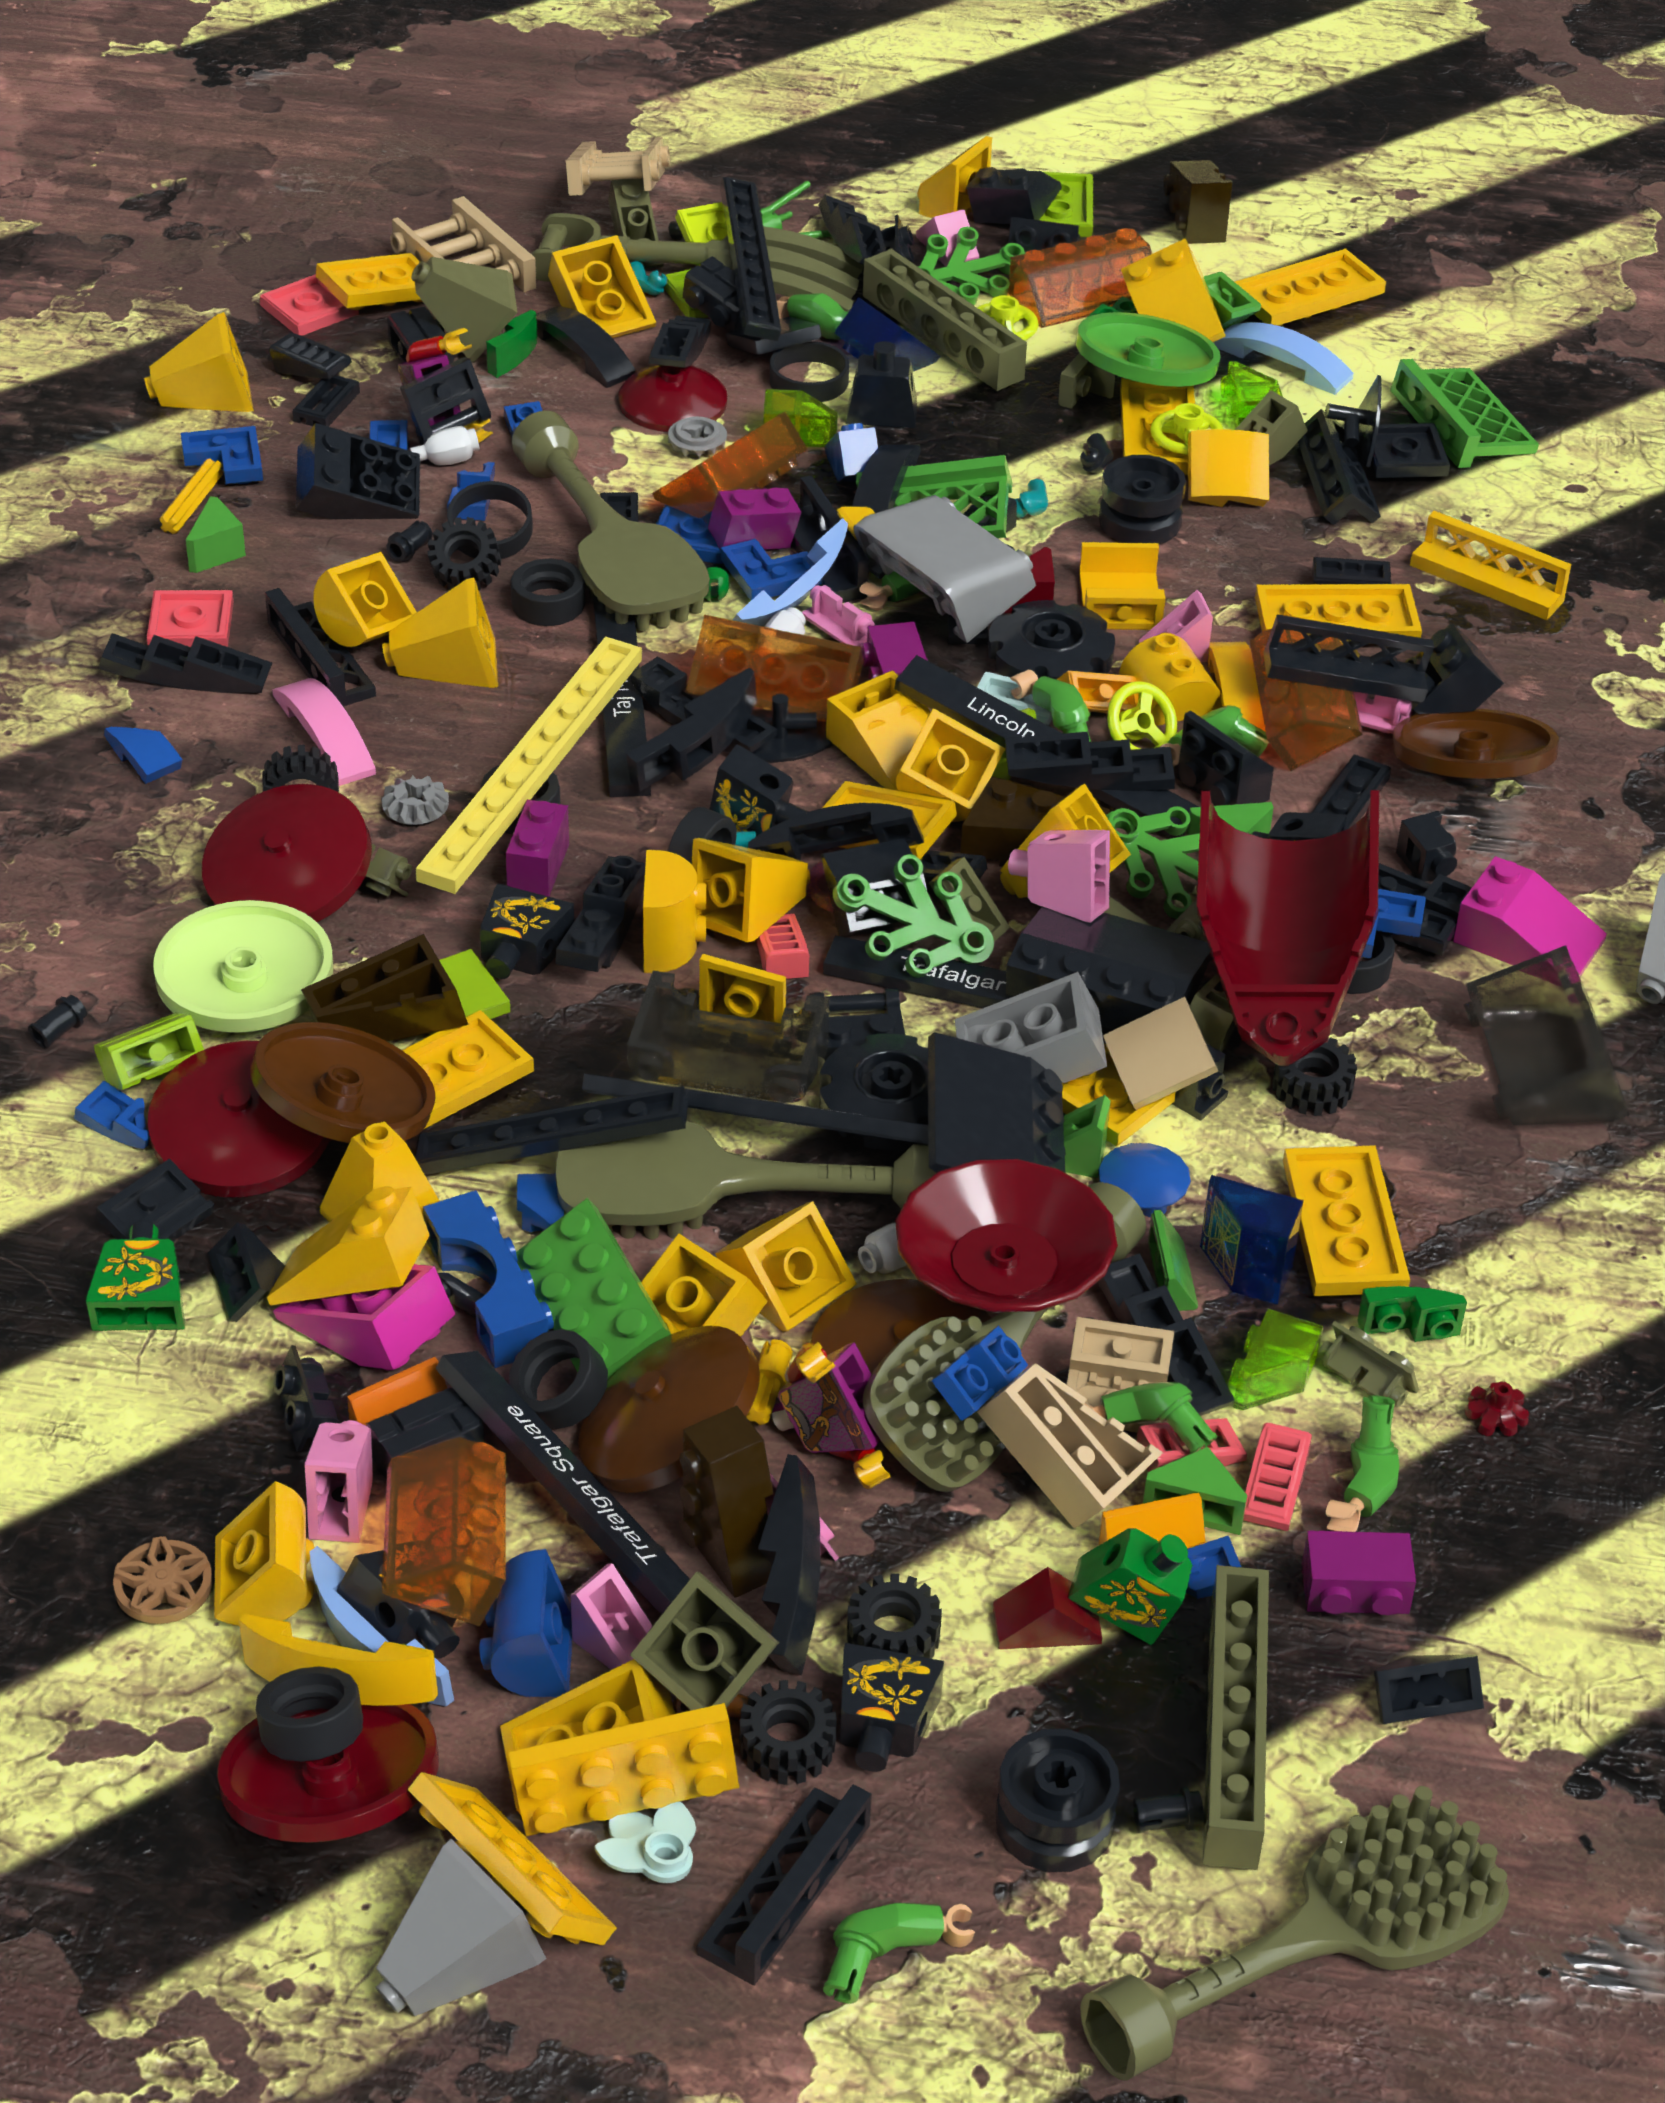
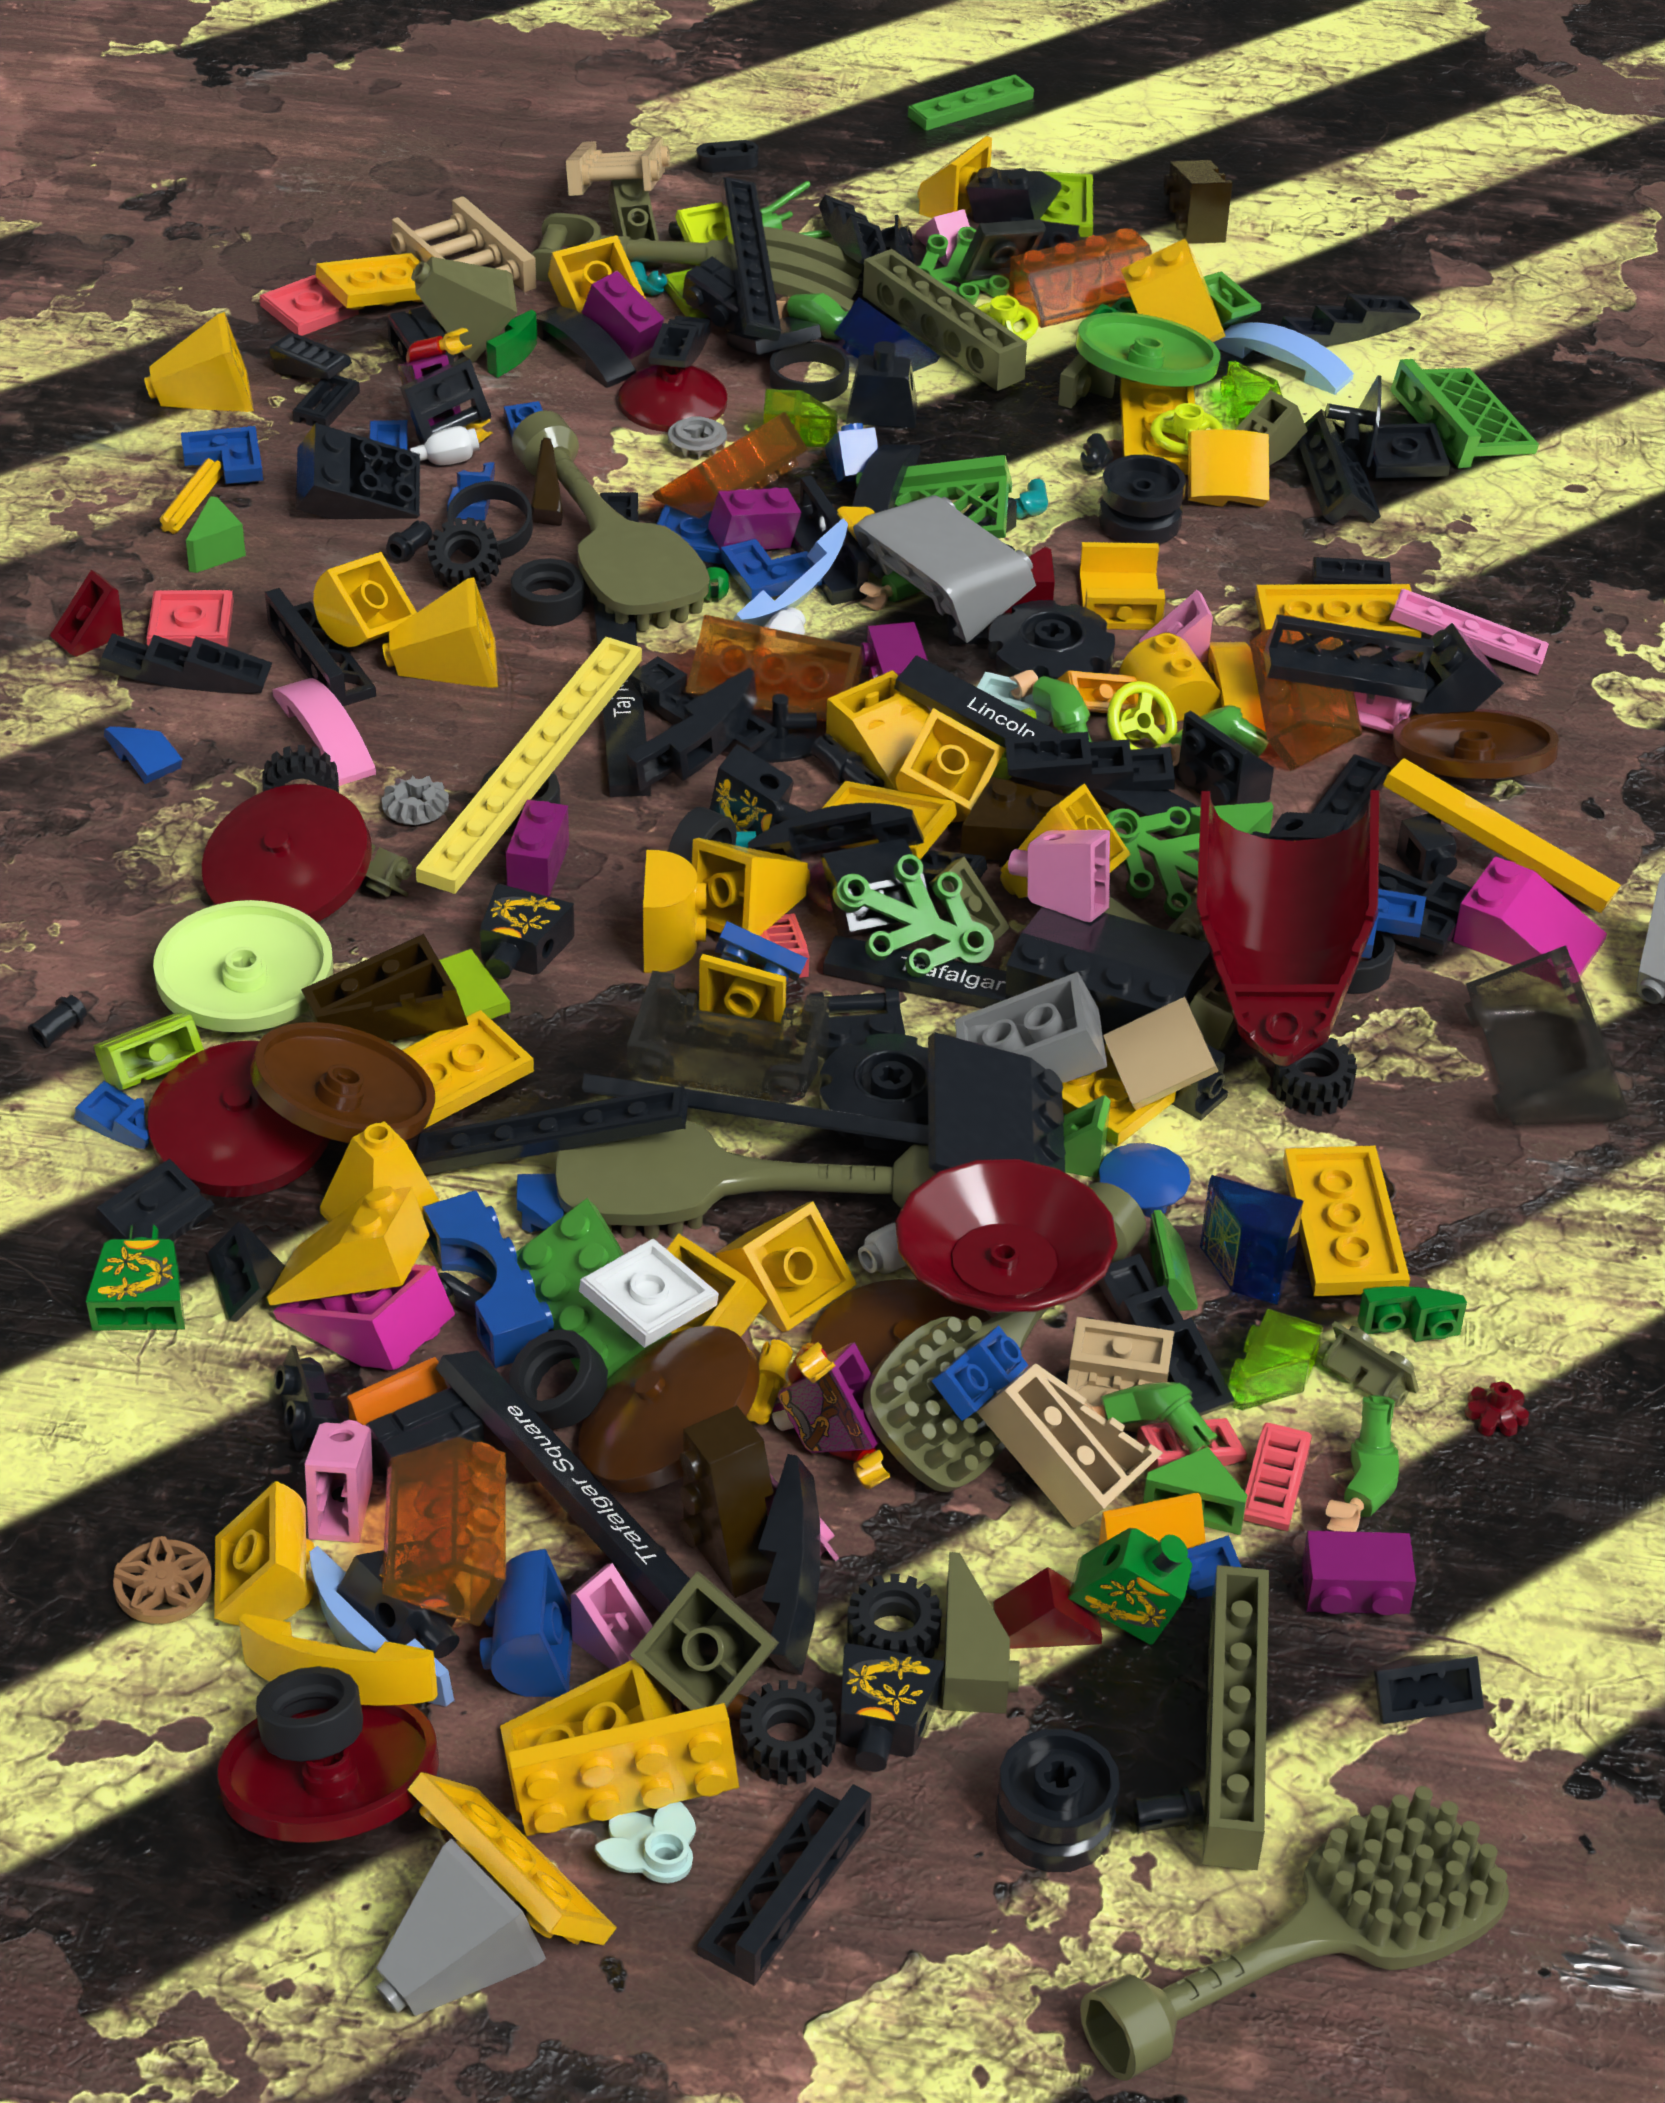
(90, 617): none -> dark red slope
(546, 496): none -> dark brown slope
(605, 915): black slope -> none
(623, 314): none -> magenta brick
(648, 1292): none -> white tile
(727, 156): none -> black beam
(749, 949): none -> blue plate
(836, 619): bright pink hinge -> none
(845, 764): none -> black pin
(882, 1929): bright green arm -> none
(970, 102): none -> bright green tile
(976, 1648): none -> olive slope
(996, 244): none -> pearl dark grey tile
(1312, 287): yellow plate -> none
(1356, 320): none -> black slope
(1488, 636): none -> bright pink tile
(1492, 574): yellow fence -> none
(1501, 835): none -> yellow tile

